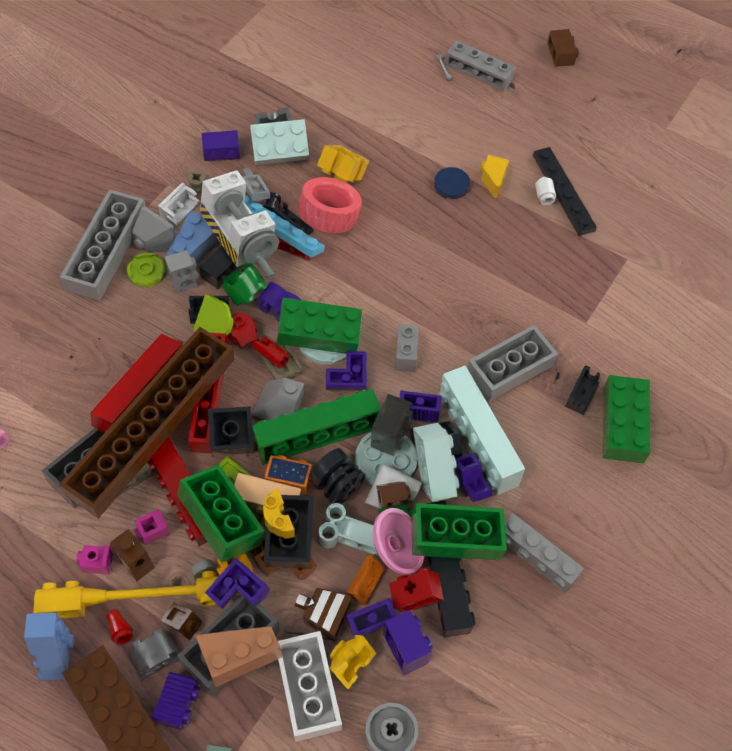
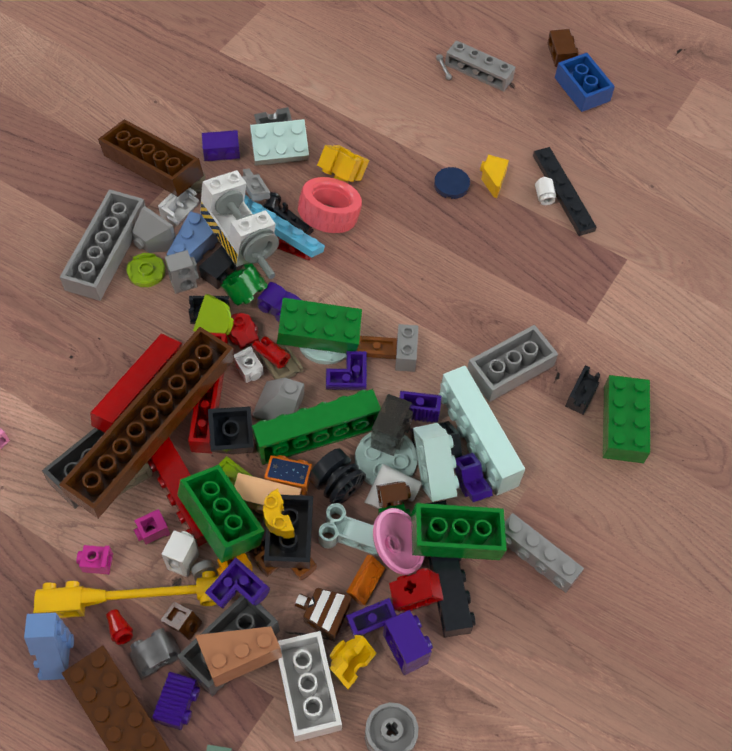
(130, 551): reddish brown torso -> none
(151, 157): none -> reddish brown brick
(180, 553): none -> white brick
(248, 365): none -> white brick
(378, 347): none -> dark orange plate
(584, 82): none -> blue brick

